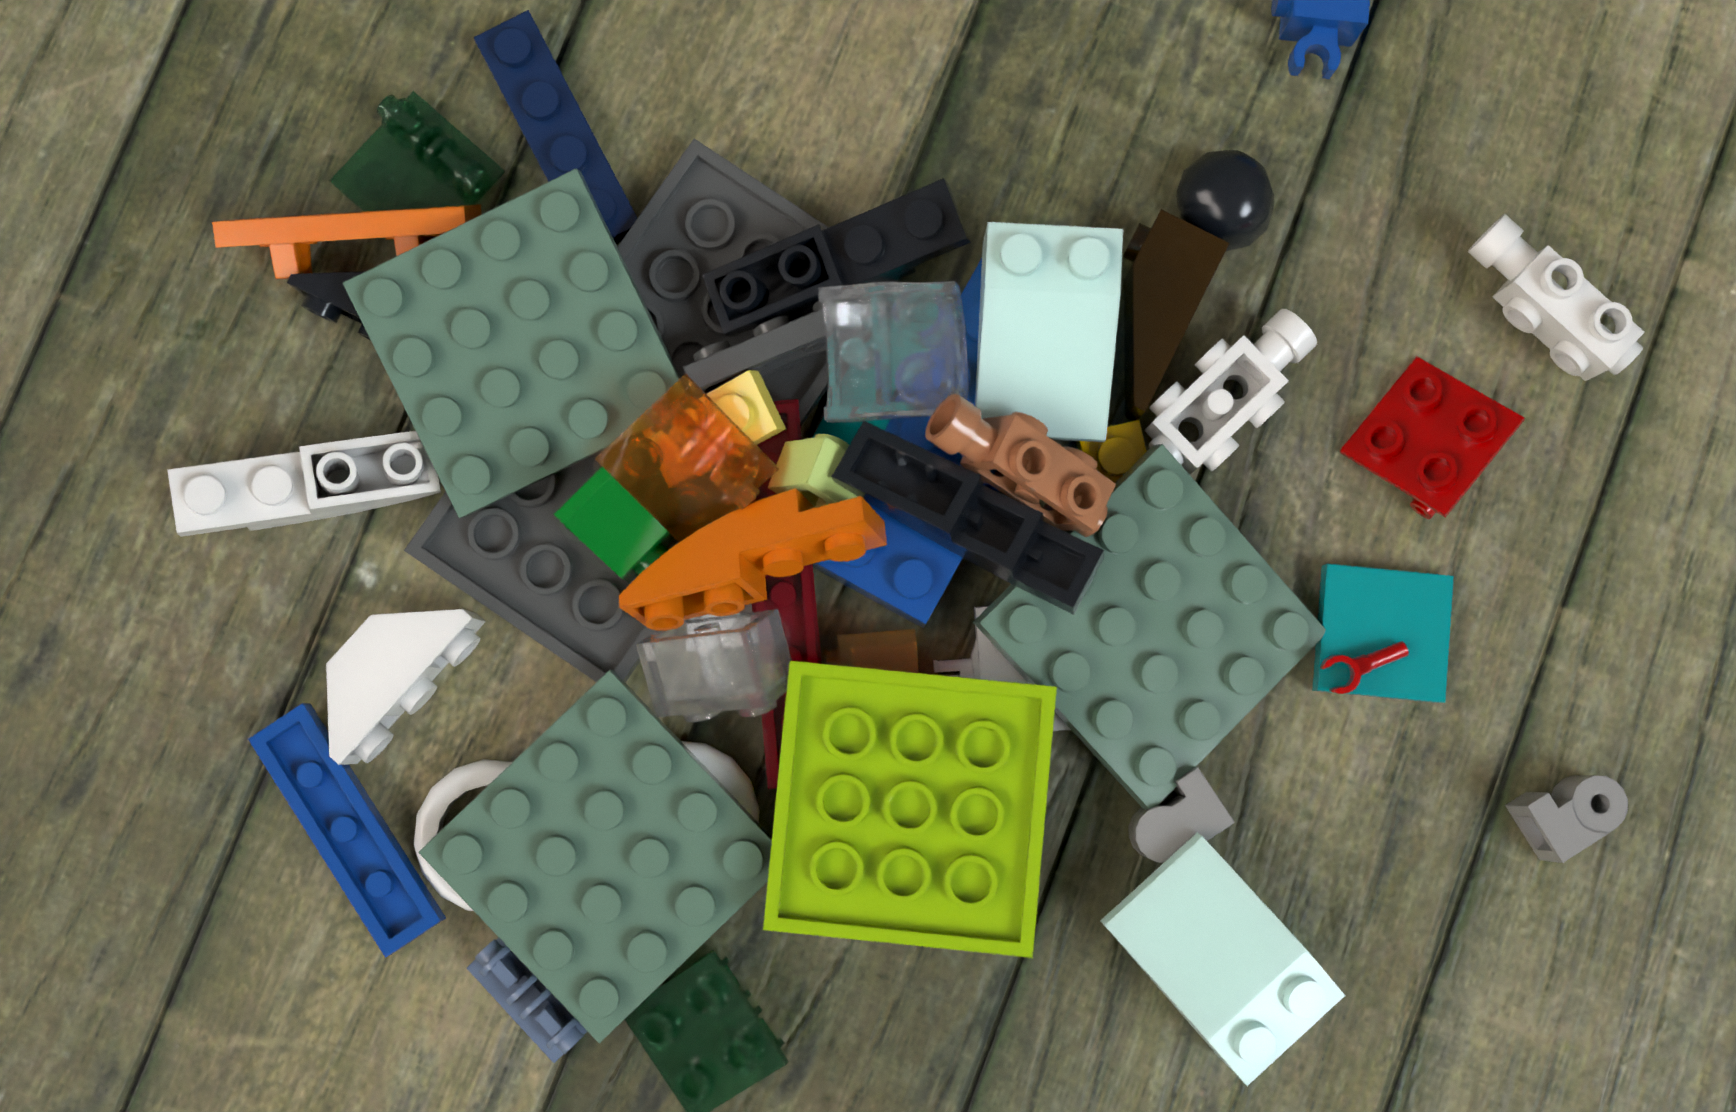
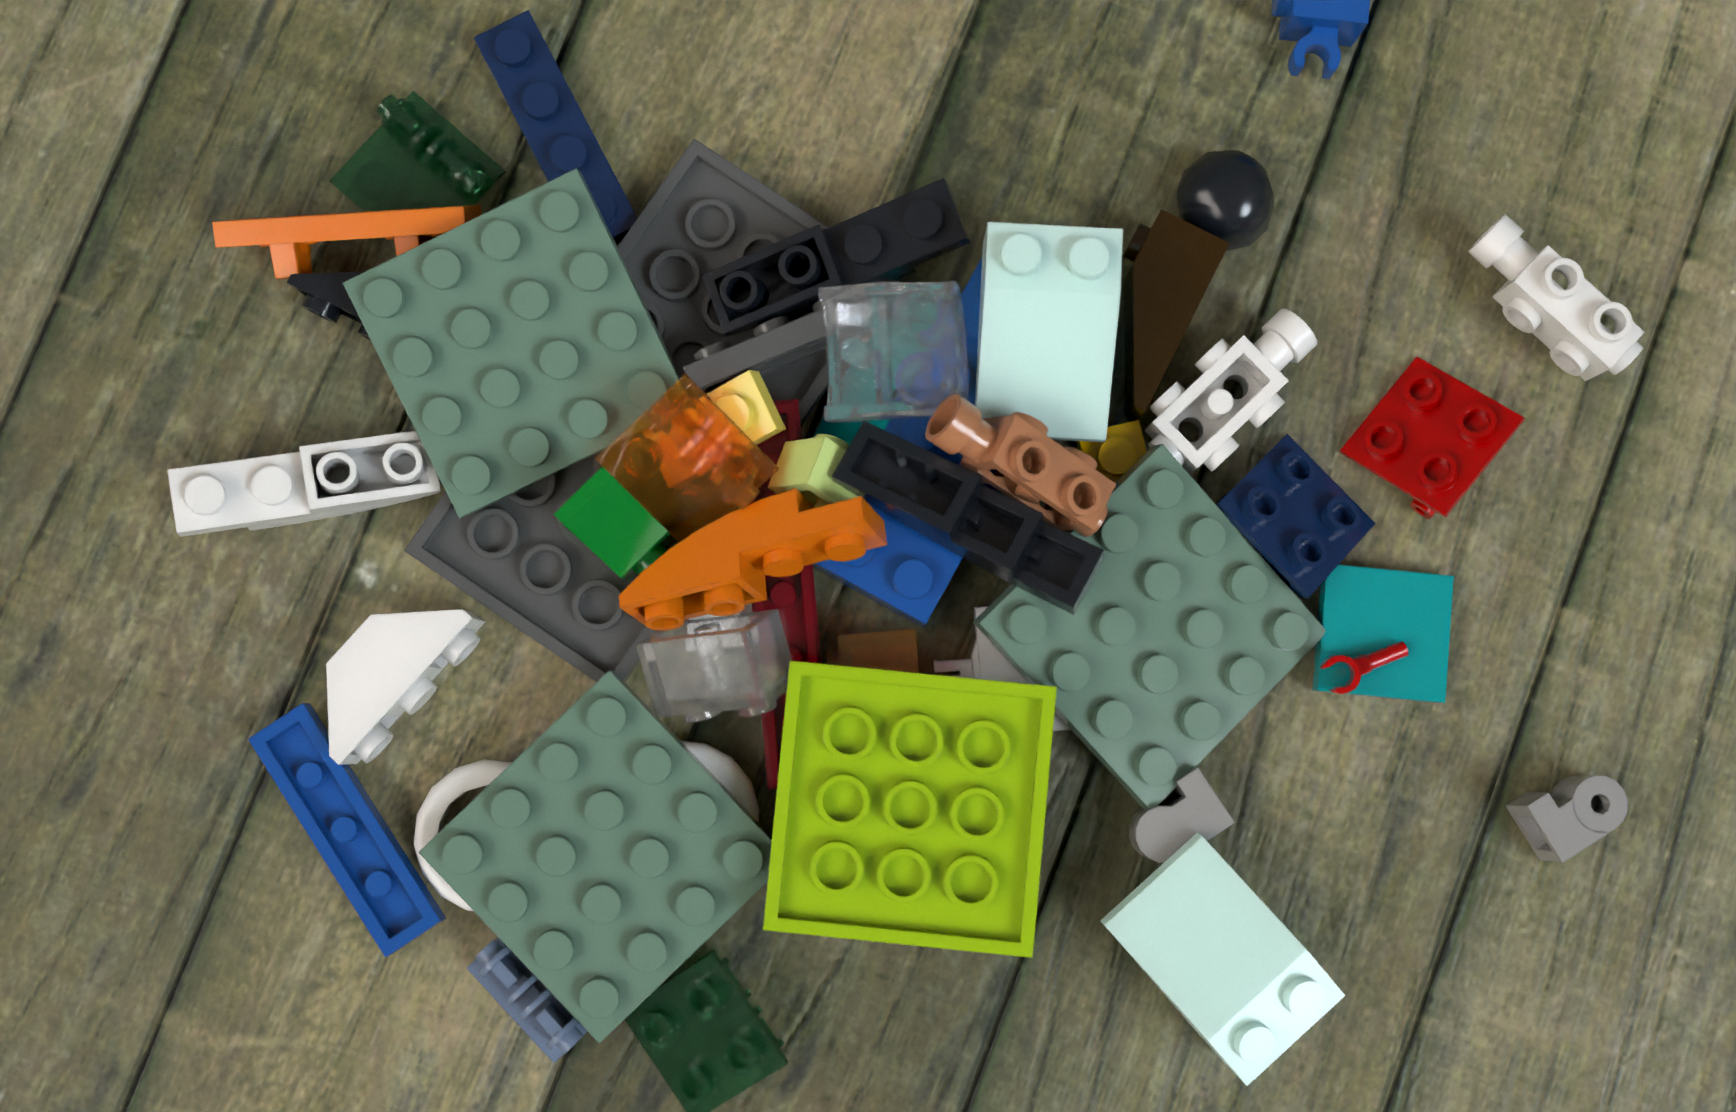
(1295, 516): none -> dark blue hinge

